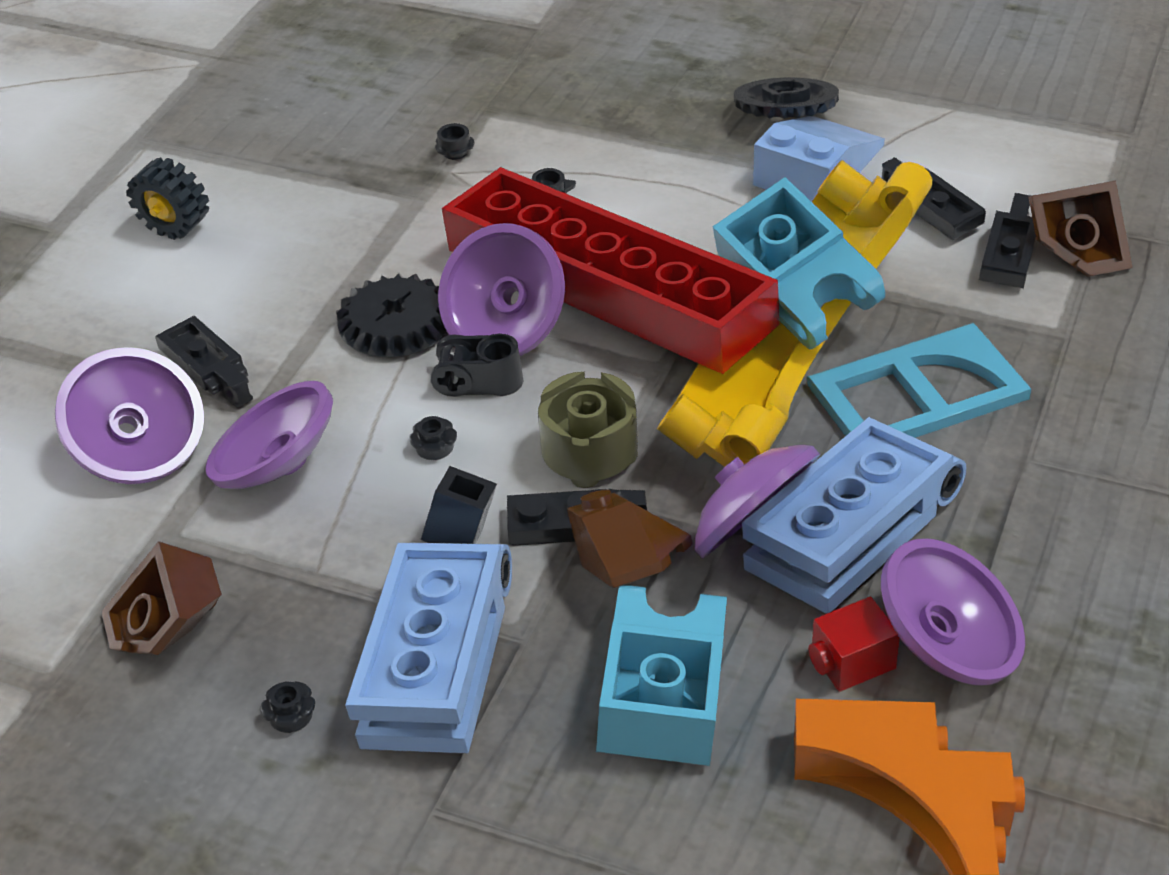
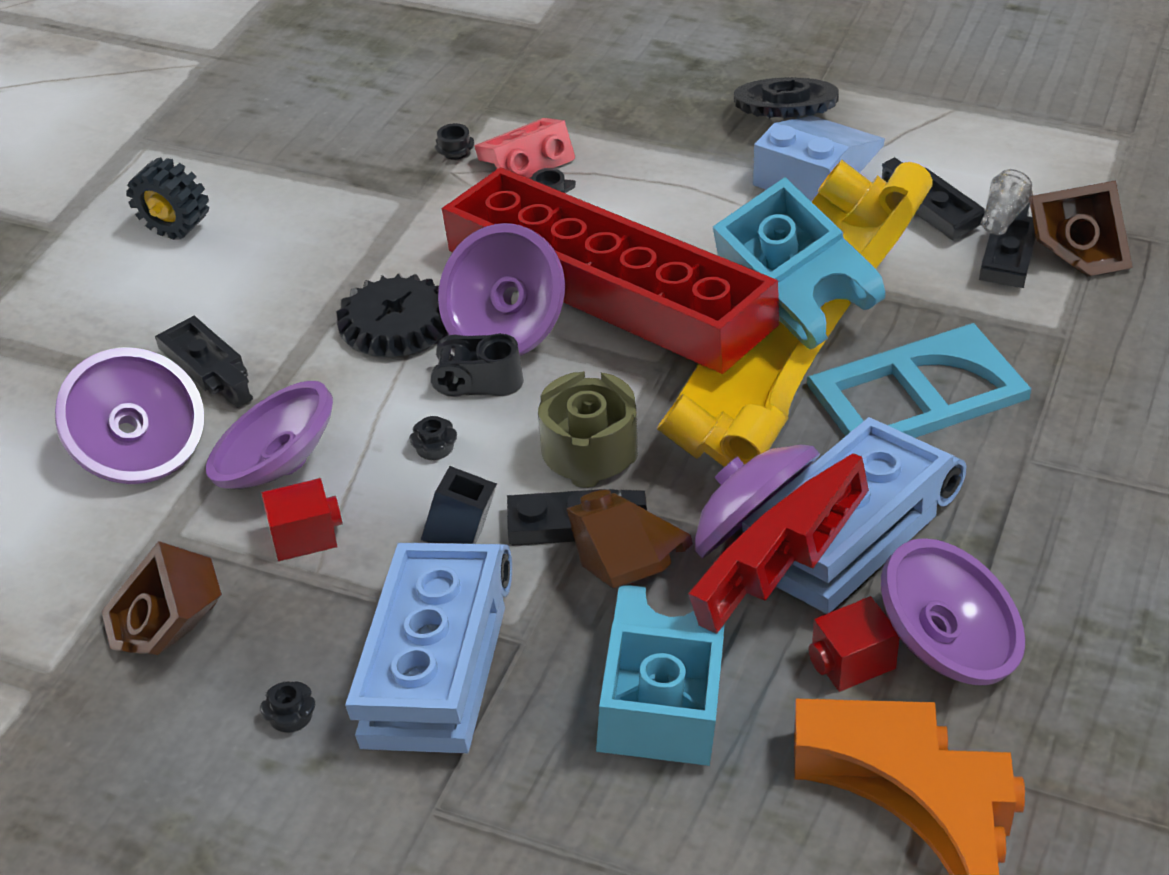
(301, 519): none -> red brick
(529, 147): none -> coral bracket
(790, 531): none -> red slope
(1006, 200): none -> clear cone

